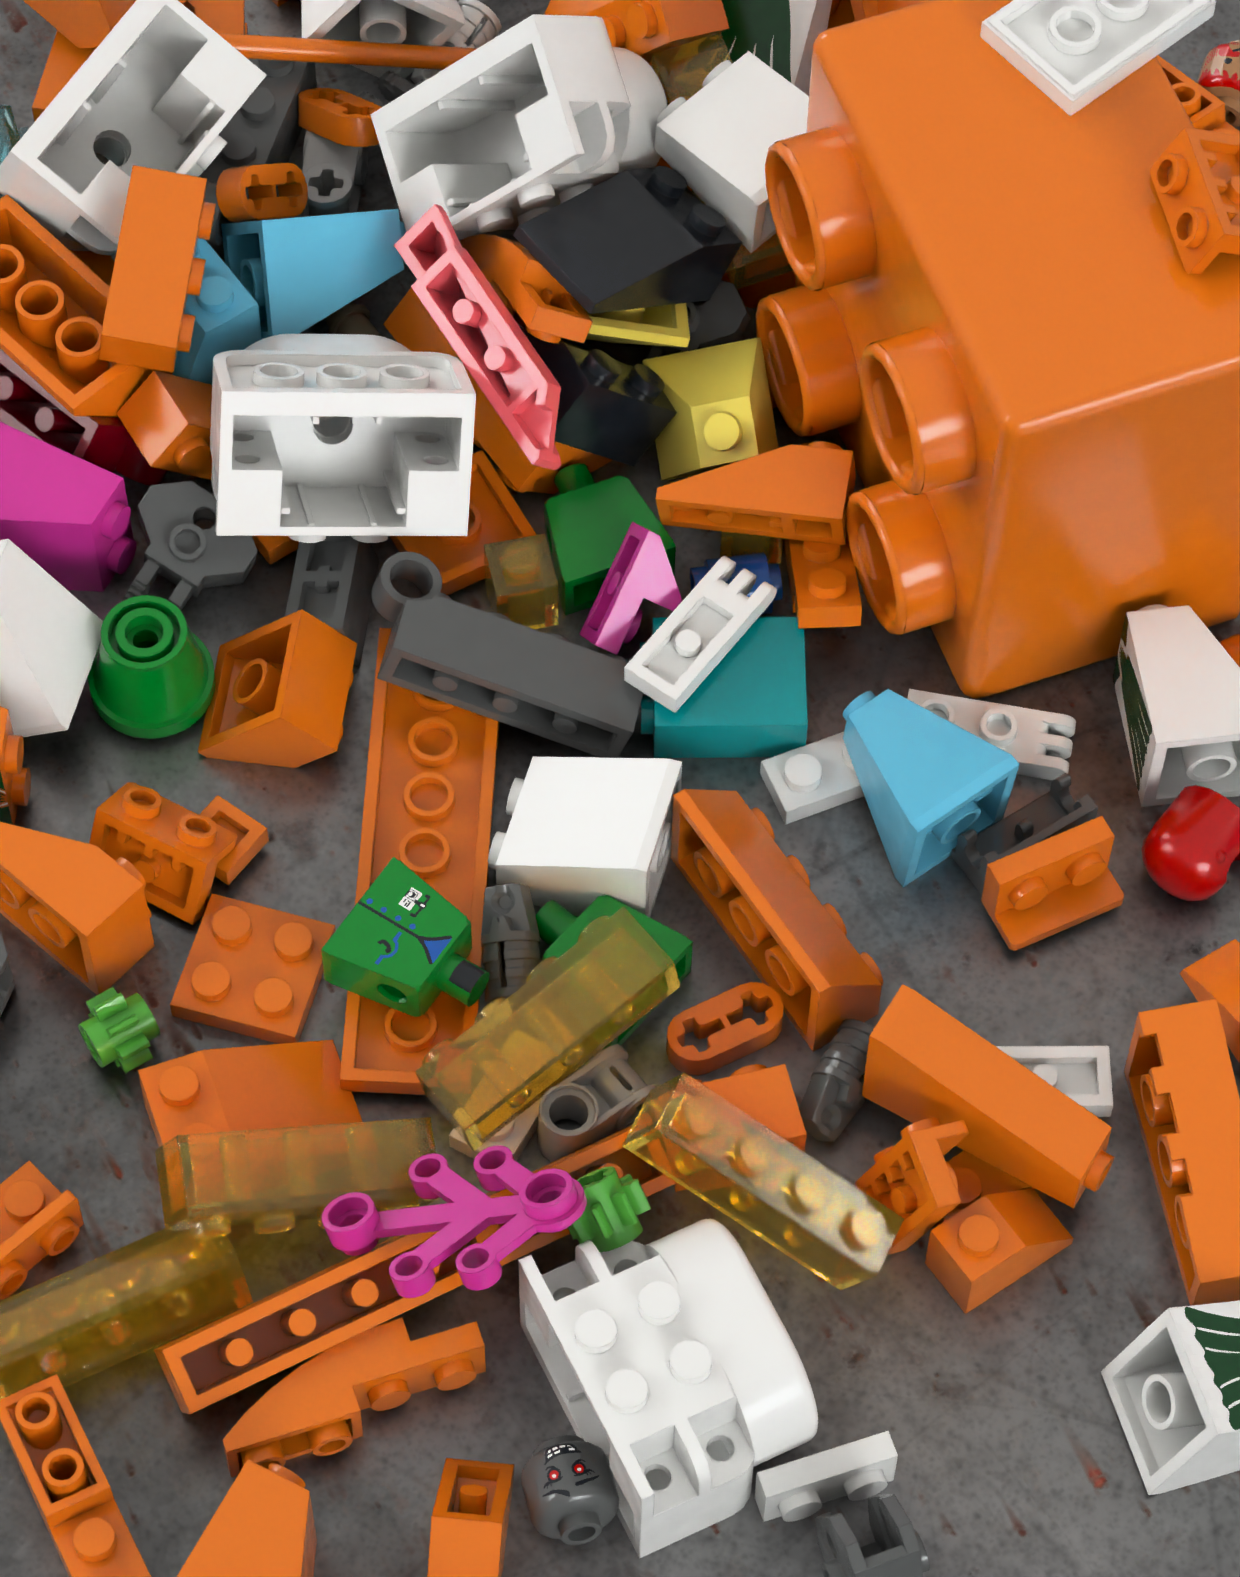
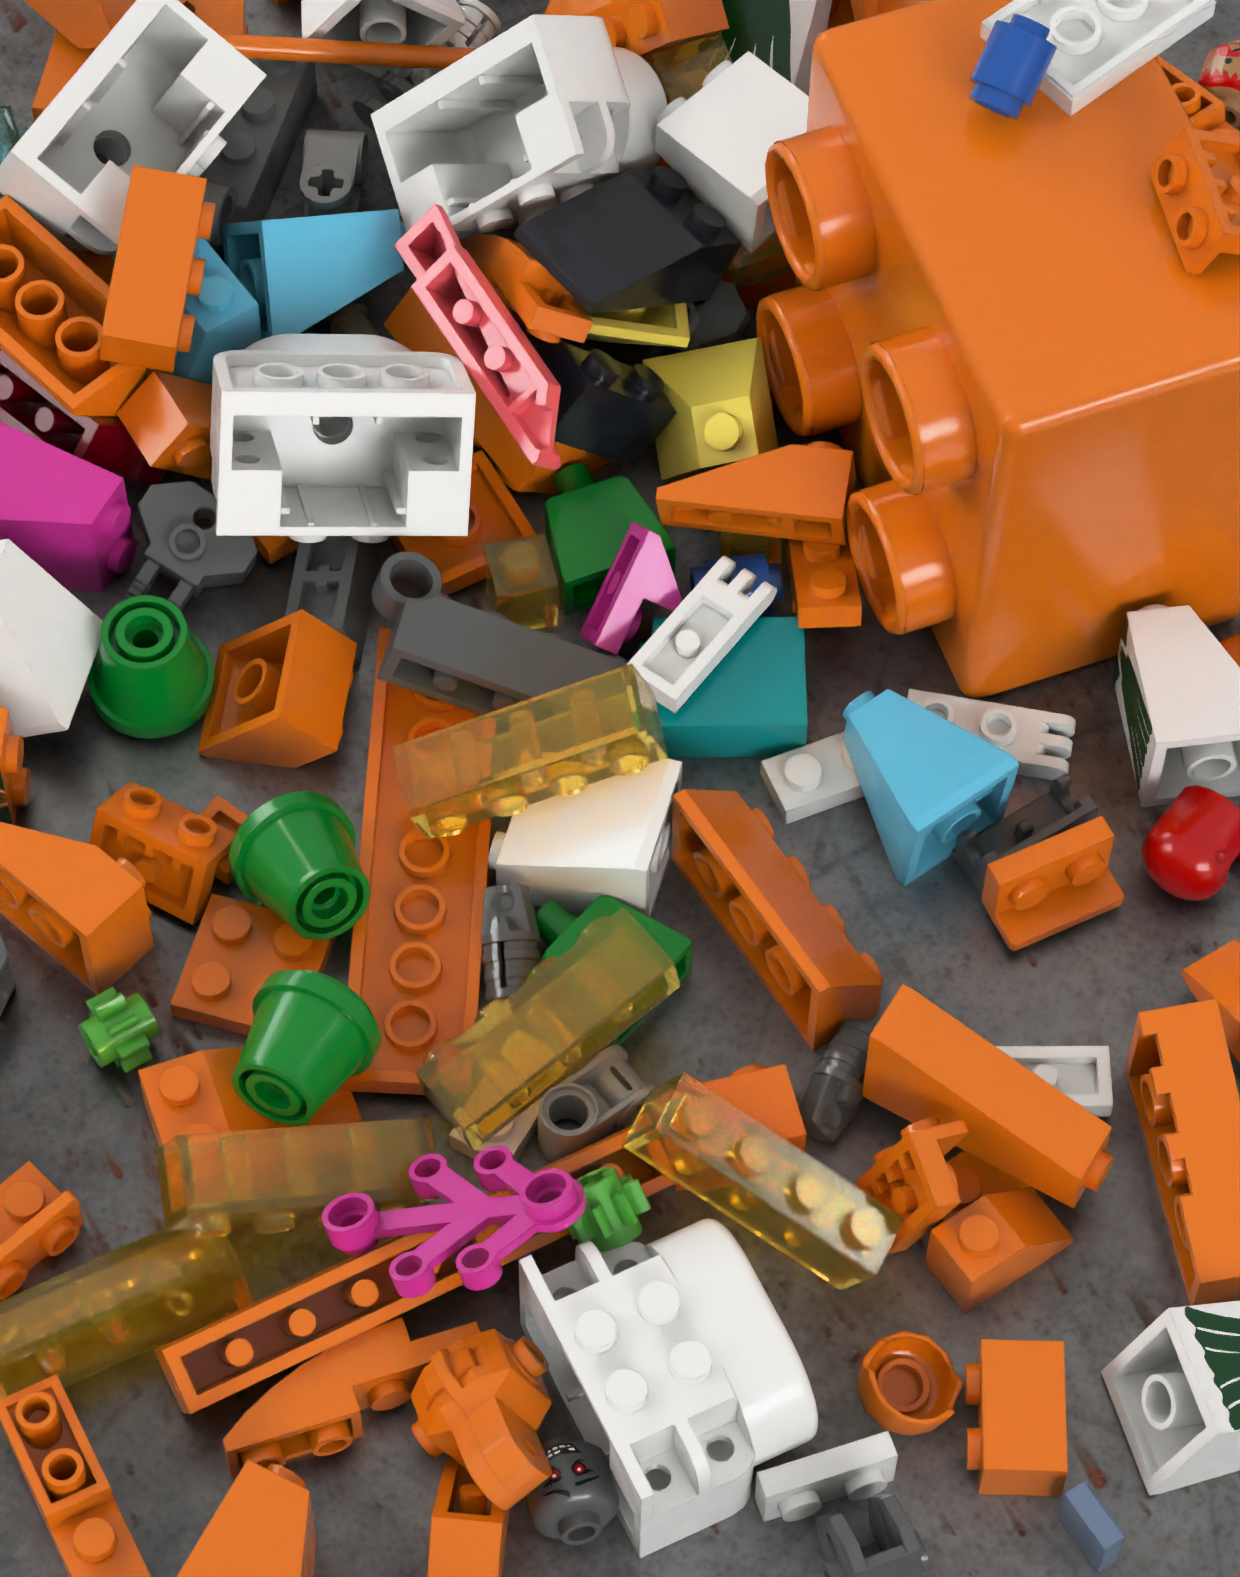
(261, 186): orange beam -> none
(301, 864): none -> green piece
(303, 1045): none -> green piece
(337, 116): orange beam -> none
(404, 946): green torso -> none
(484, 1411): none -> orange piece
(530, 752): none -> clear yellow brick
(722, 1024): orange beam -> none
(907, 1384): none -> orange hair
(1012, 66): none -> blue brick
(1019, 1417): none -> orange brick
(1091, 1526): none -> sand blue tile

